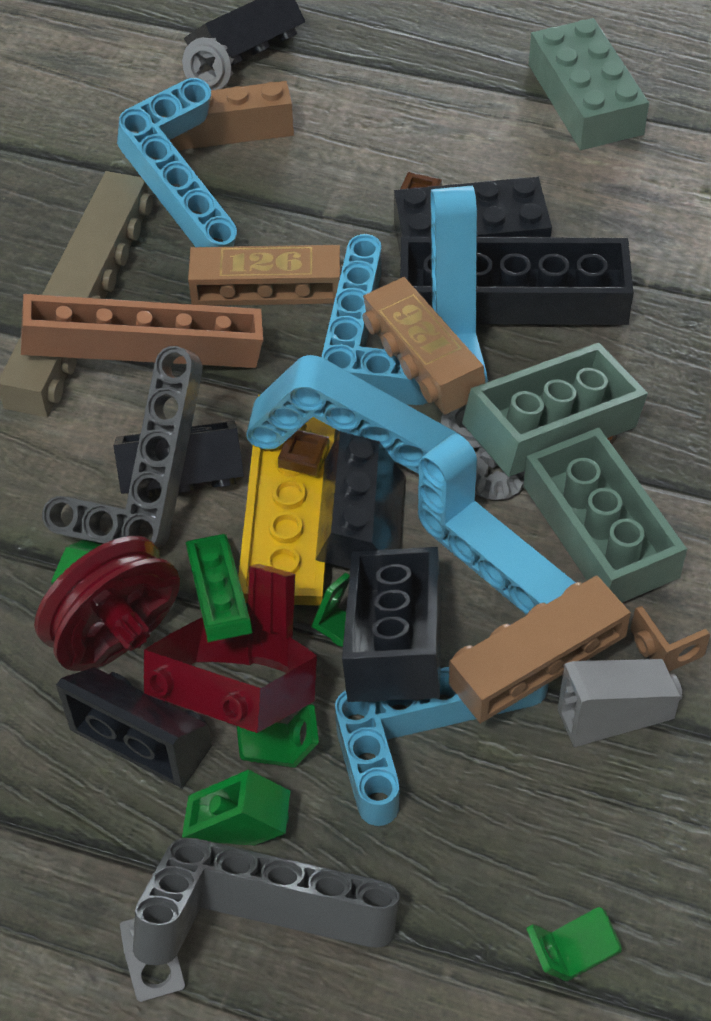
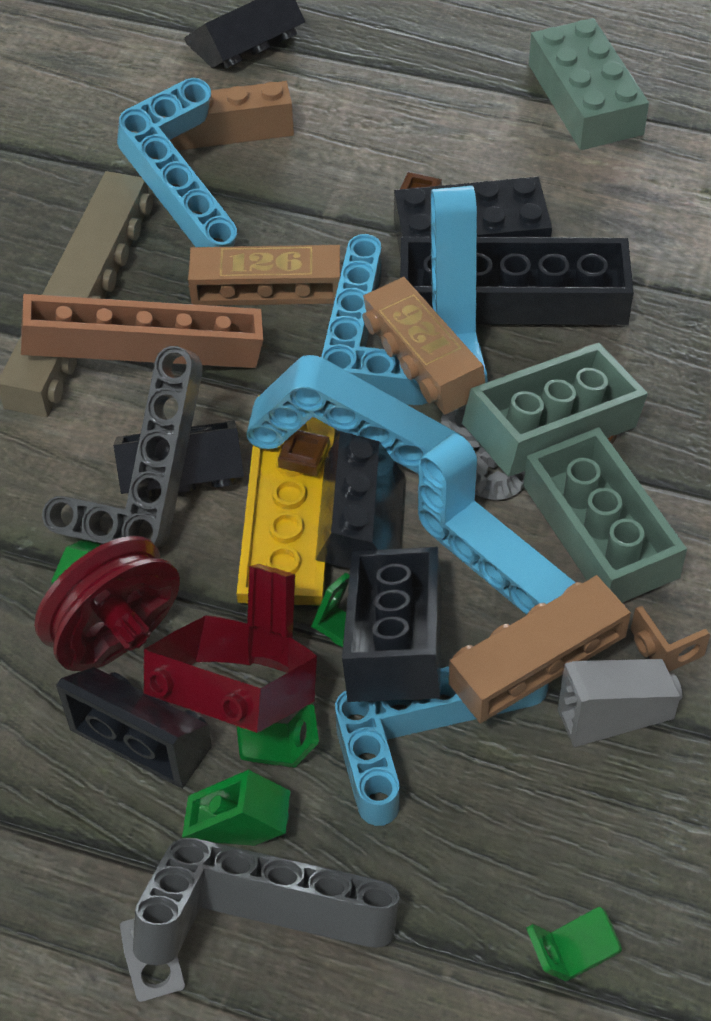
(194, 62): light grey gear -> none
(218, 588): green tile -> none

